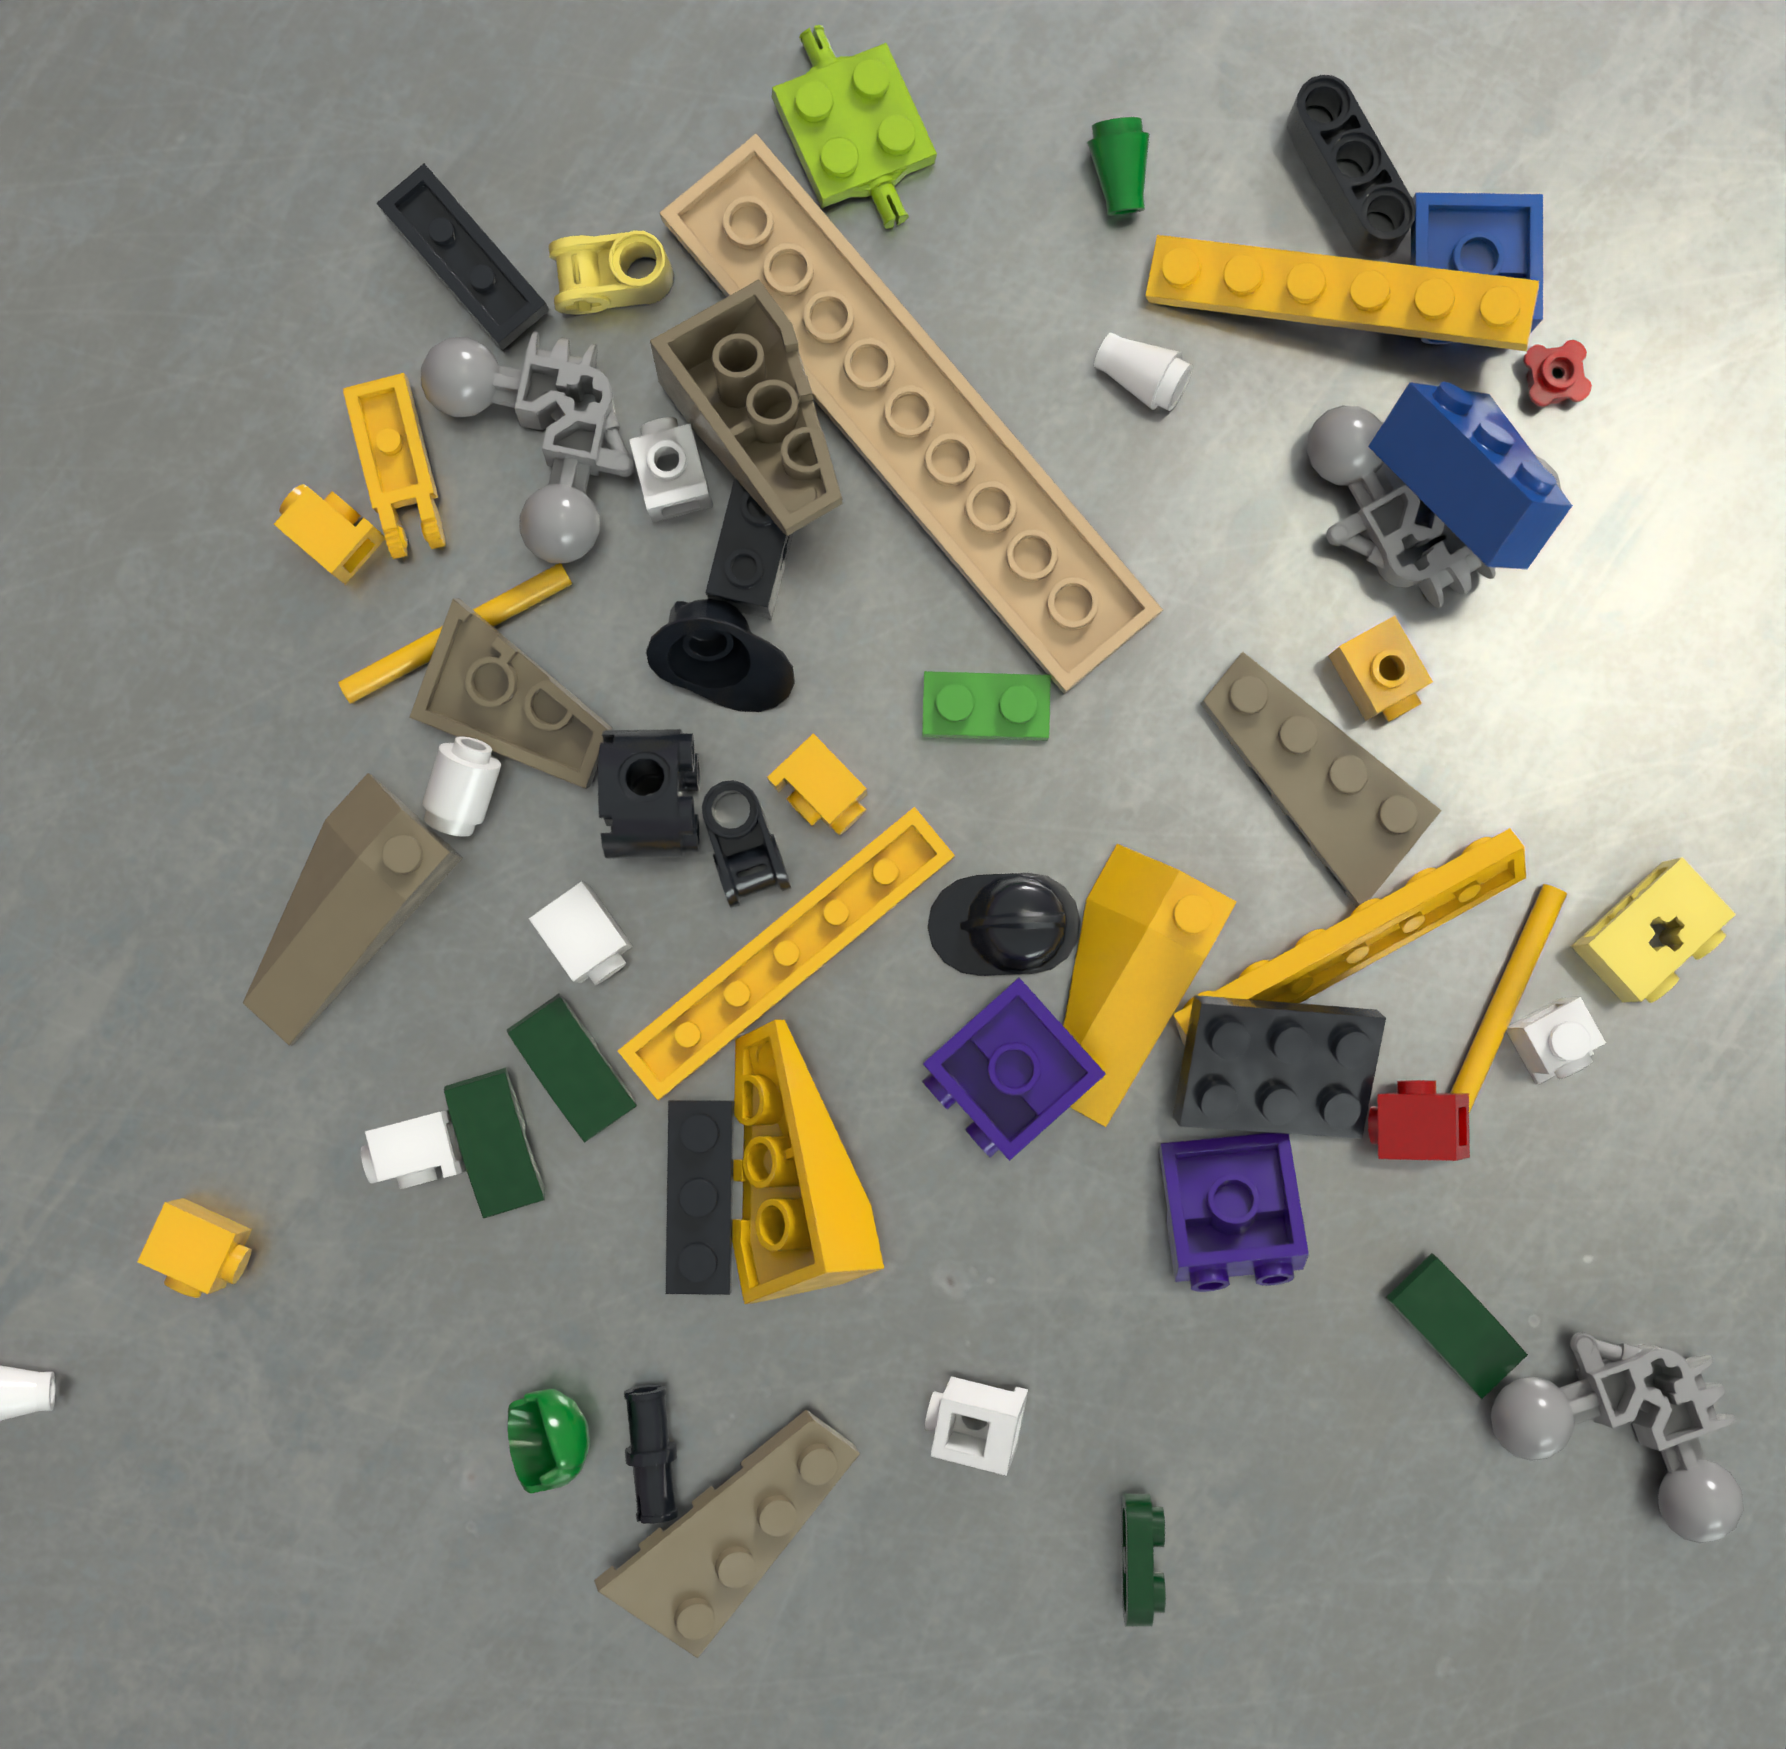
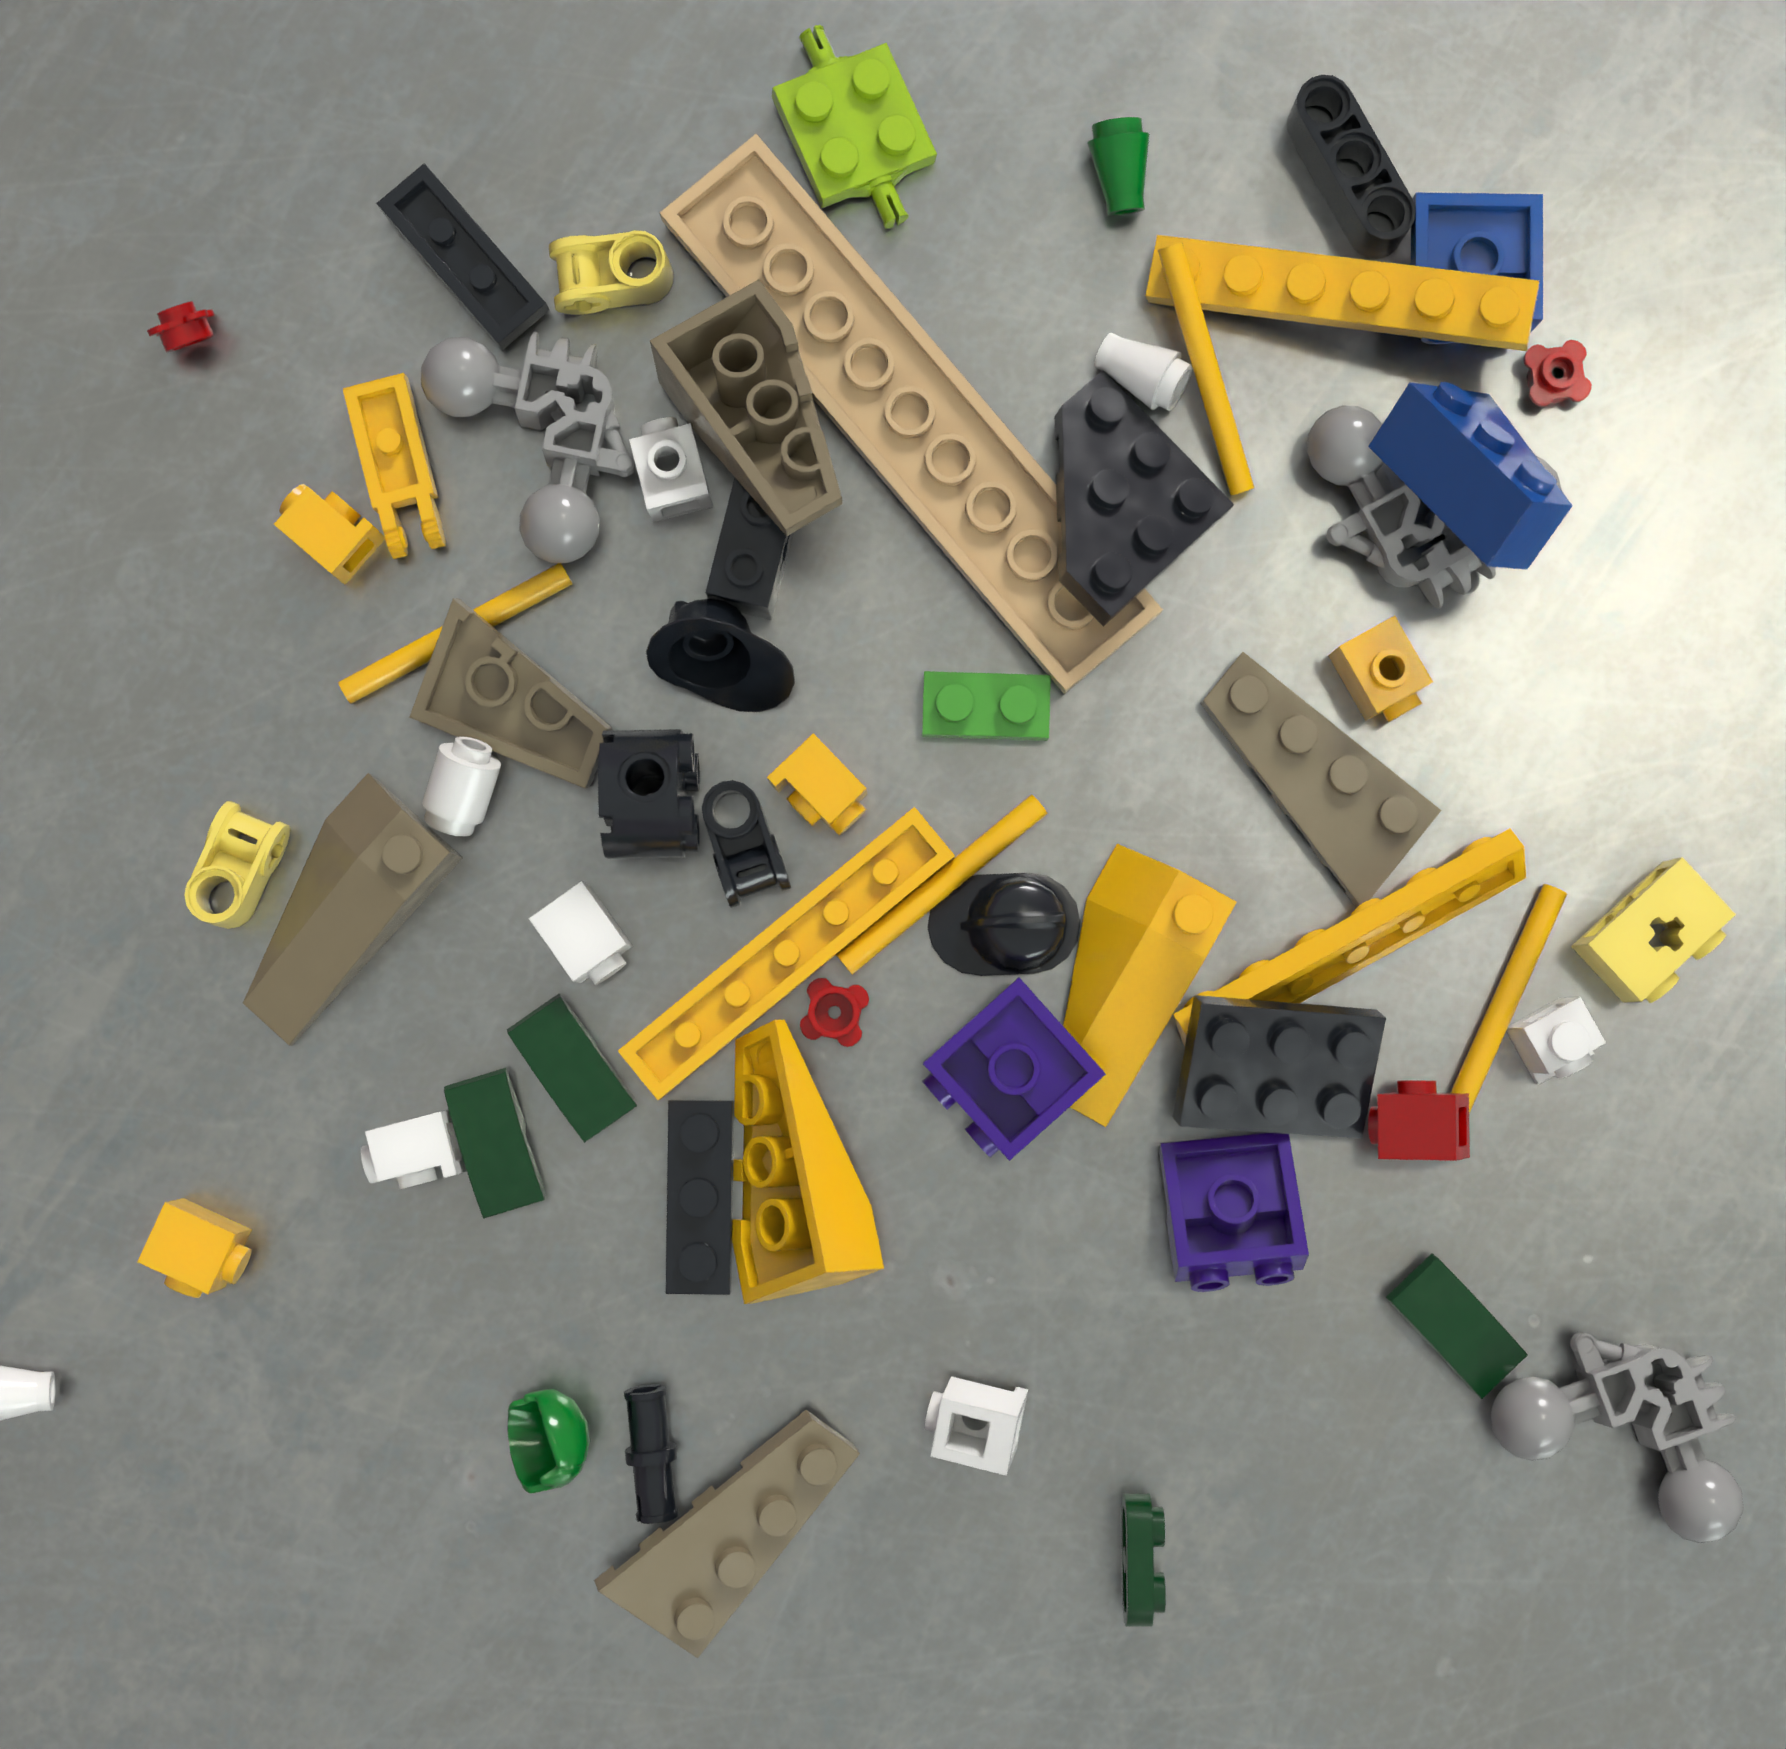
(182, 326): none -> red plate
(236, 861): none -> light yellow piece
(818, 1021): none -> red plate
(942, 884): none -> yellow bar
(1123, 498): none -> black plate
(1206, 368): none -> yellow bar

